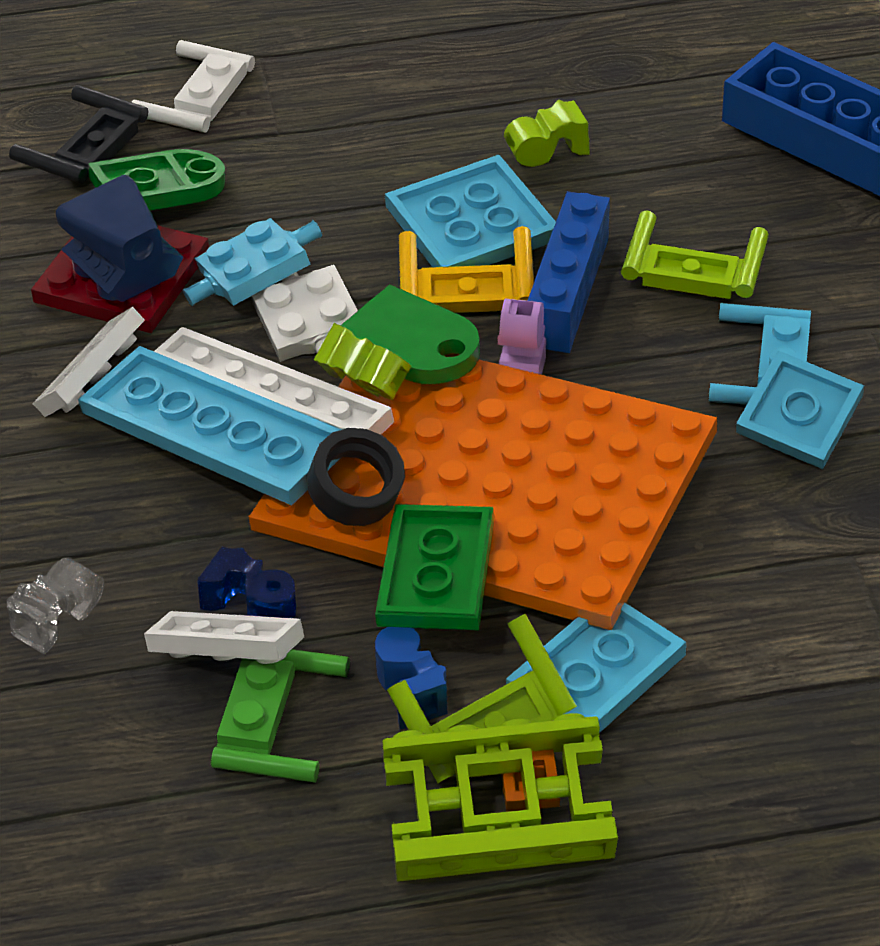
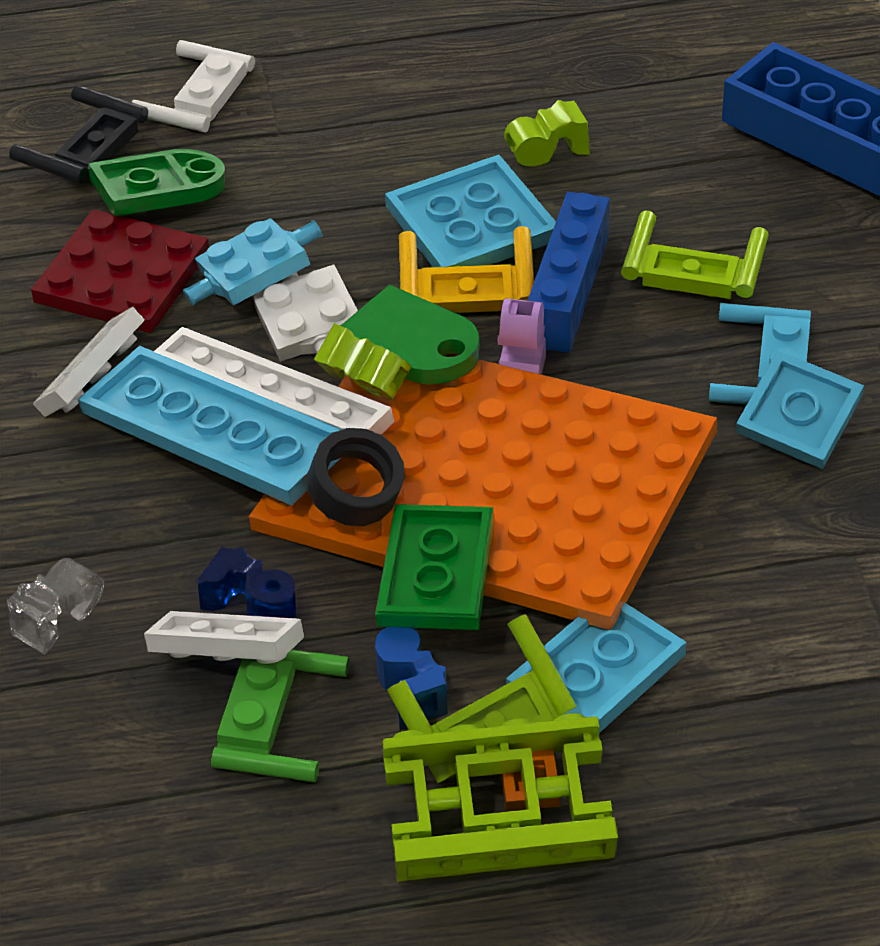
(116, 240): dark blue piece -> none

